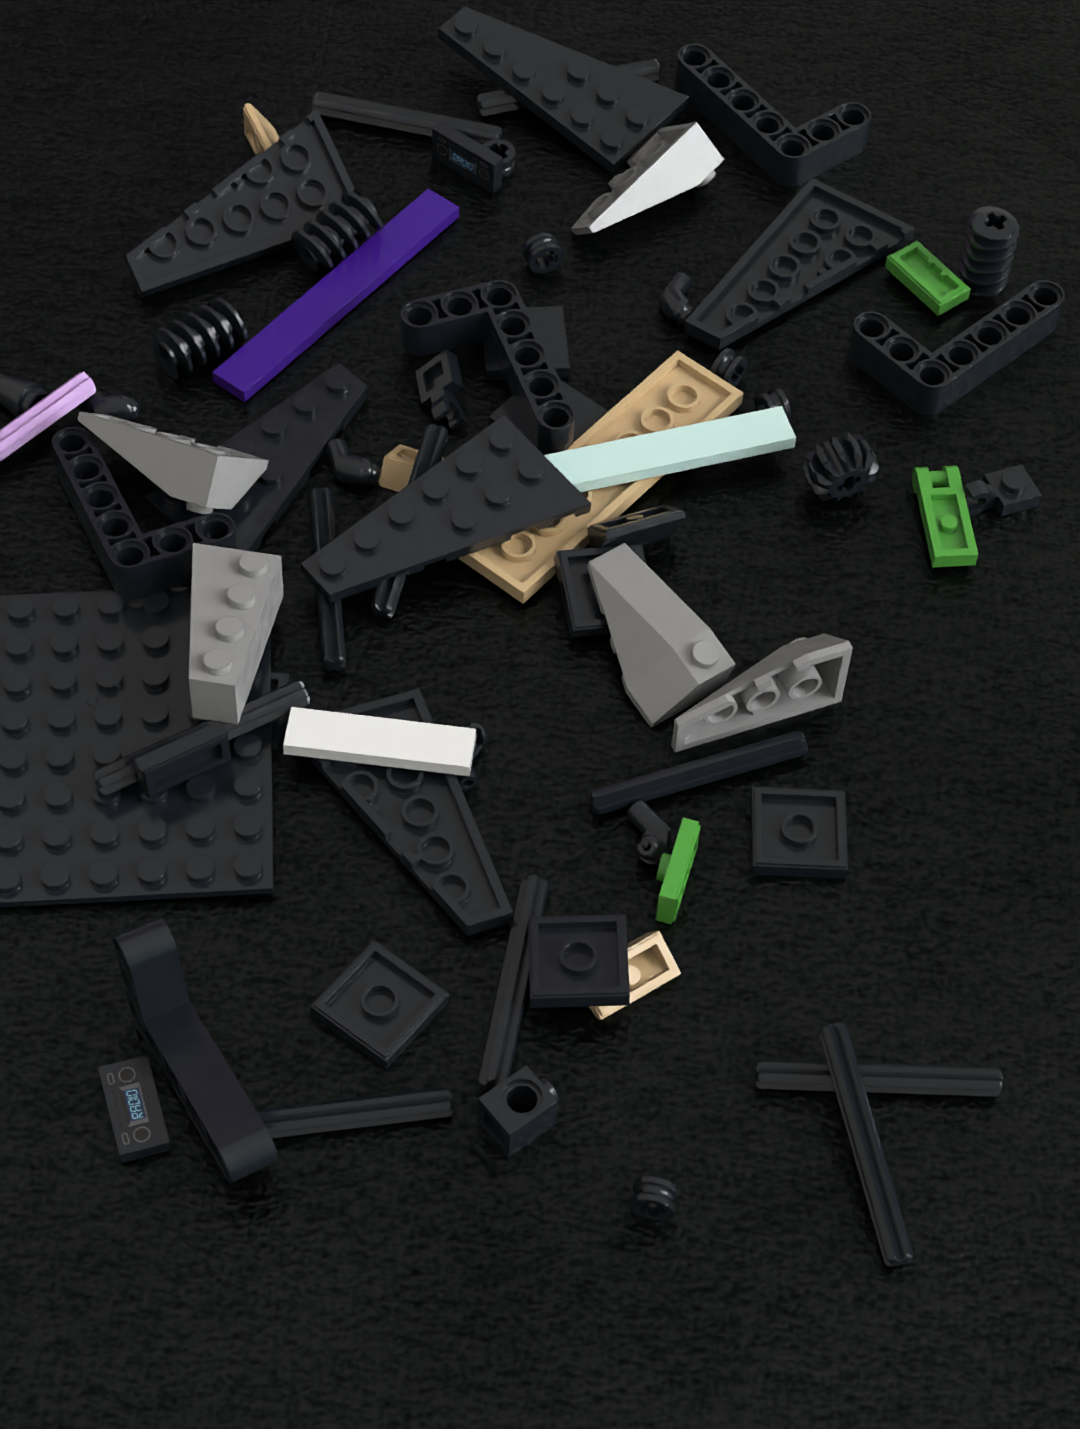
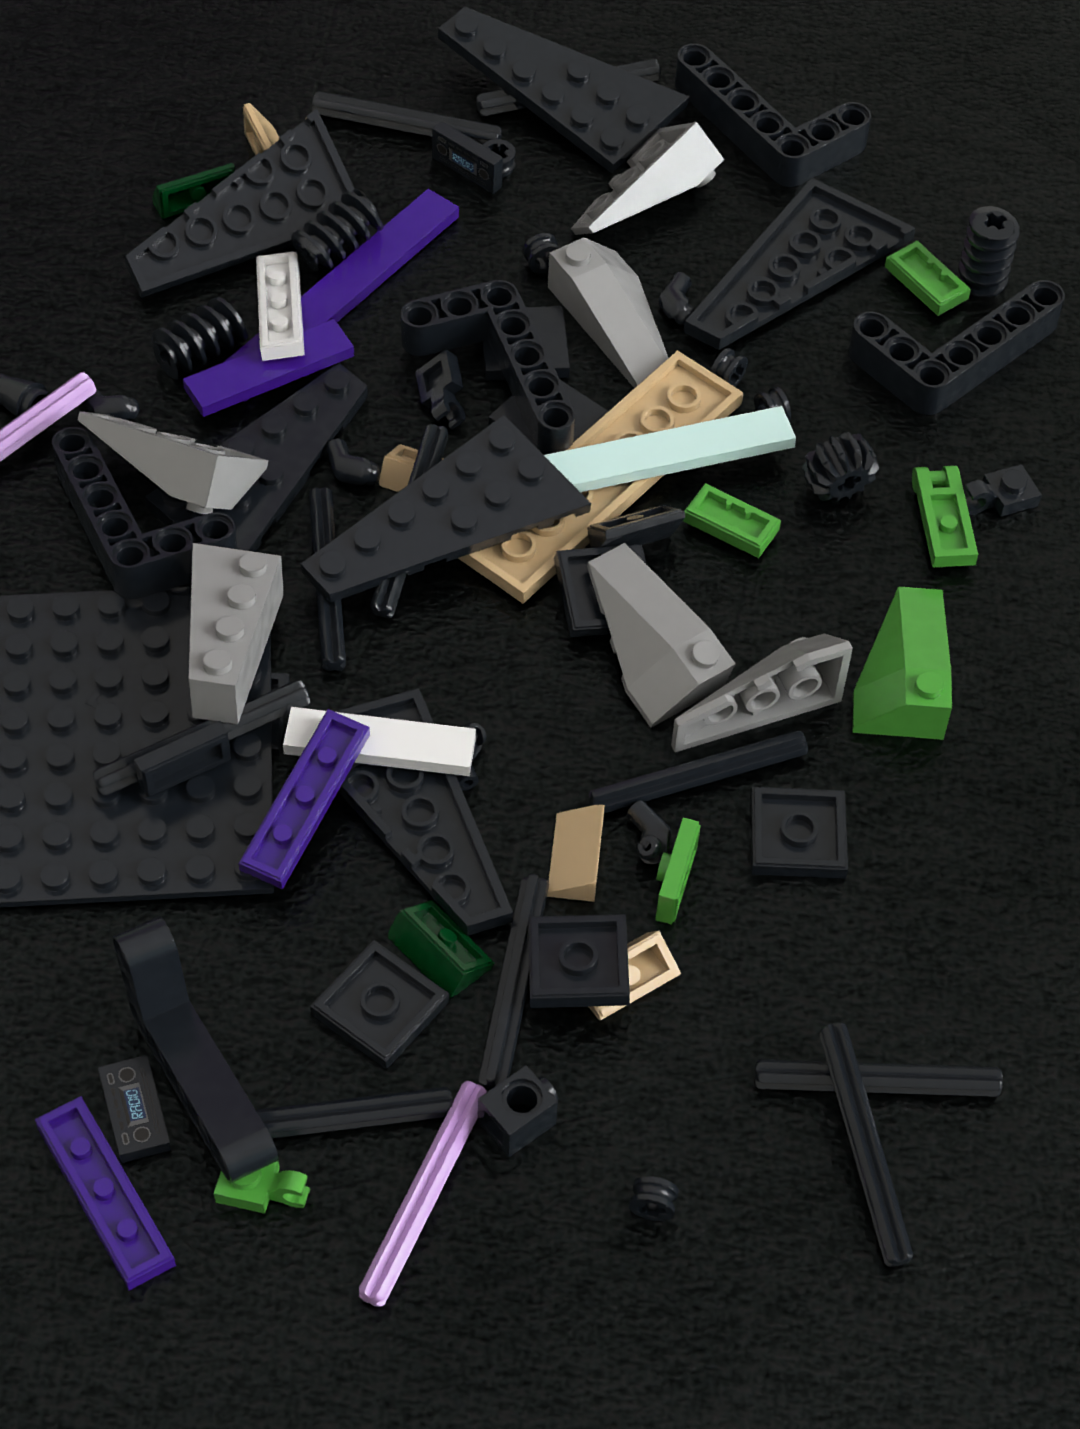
(105, 1193): none -> dark purple tile
(179, 194): none -> dark green slope
(250, 376): none -> dark purple tile
(261, 1186): none -> bright green plate
(279, 306): none -> white tile
(304, 799): none -> dark purple tile
(421, 1196): none -> lavender axle
(439, 947): none -> dark green slope
(576, 853): none -> tan slope
(608, 305): none -> light grey wedge
(732, 520): none -> bright green plate
(908, 671): none -> bright green wedge

